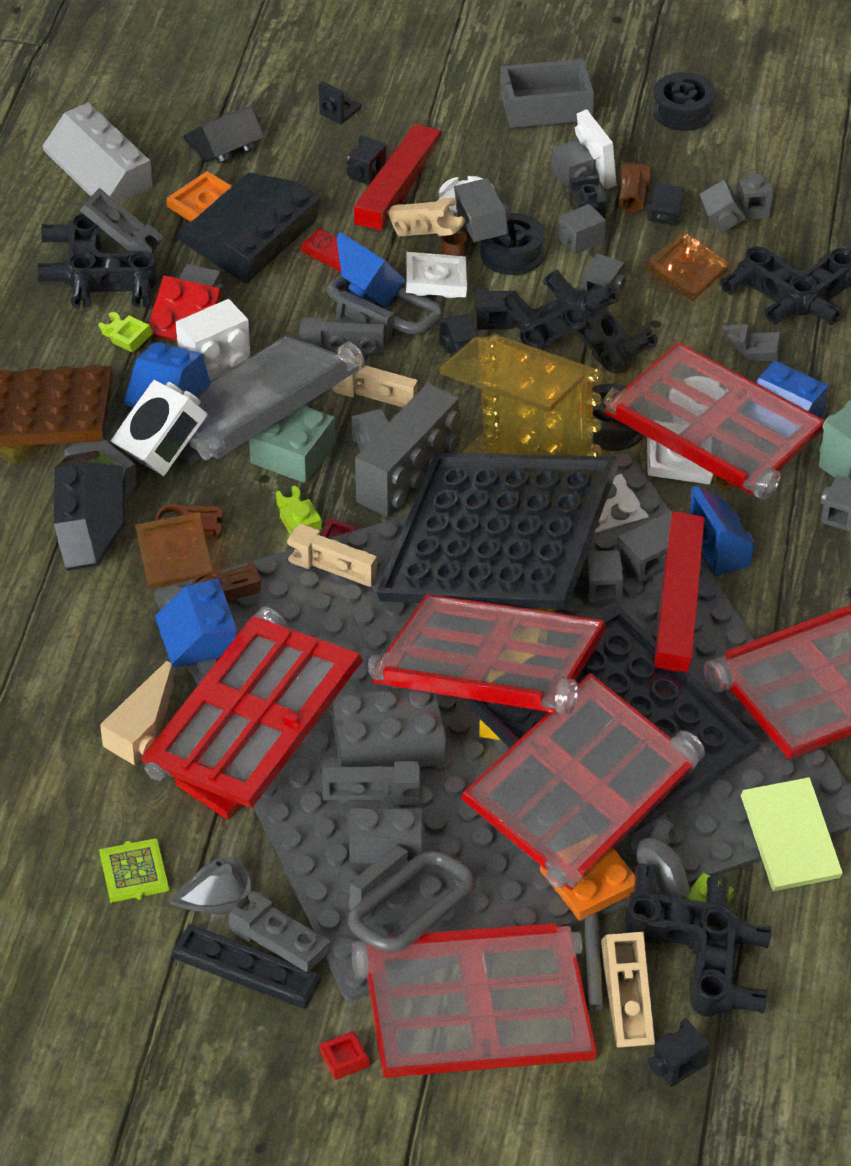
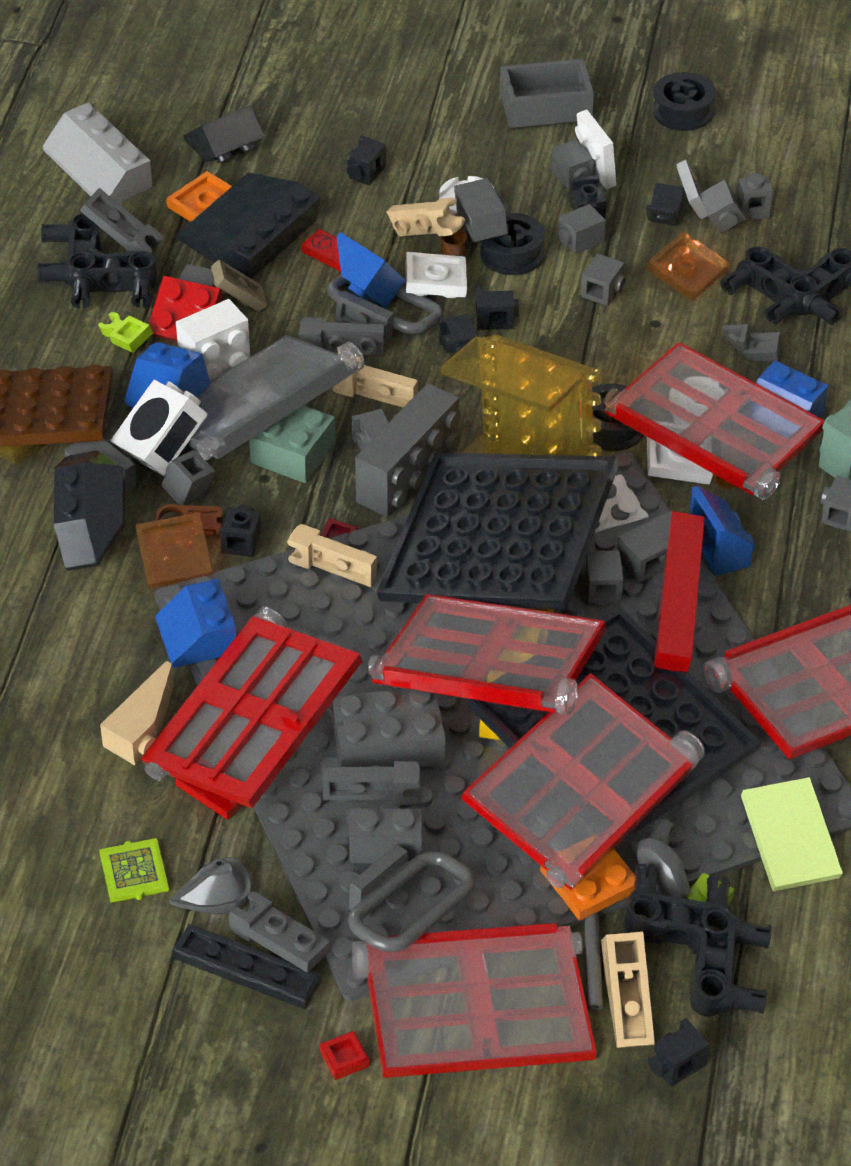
(188, 478): none -> dark grey brick
(235, 582): reddish brown piece -> none
(239, 286): none -> dark tan plate
(240, 523): none -> black brick
(297, 512): lime plate -> none
(332, 103): black bracket -> none
(395, 177): red slope -> none
(579, 314): black pin -> none
(633, 185): reddish brown piece -> none
(692, 188): none -> light grey tile

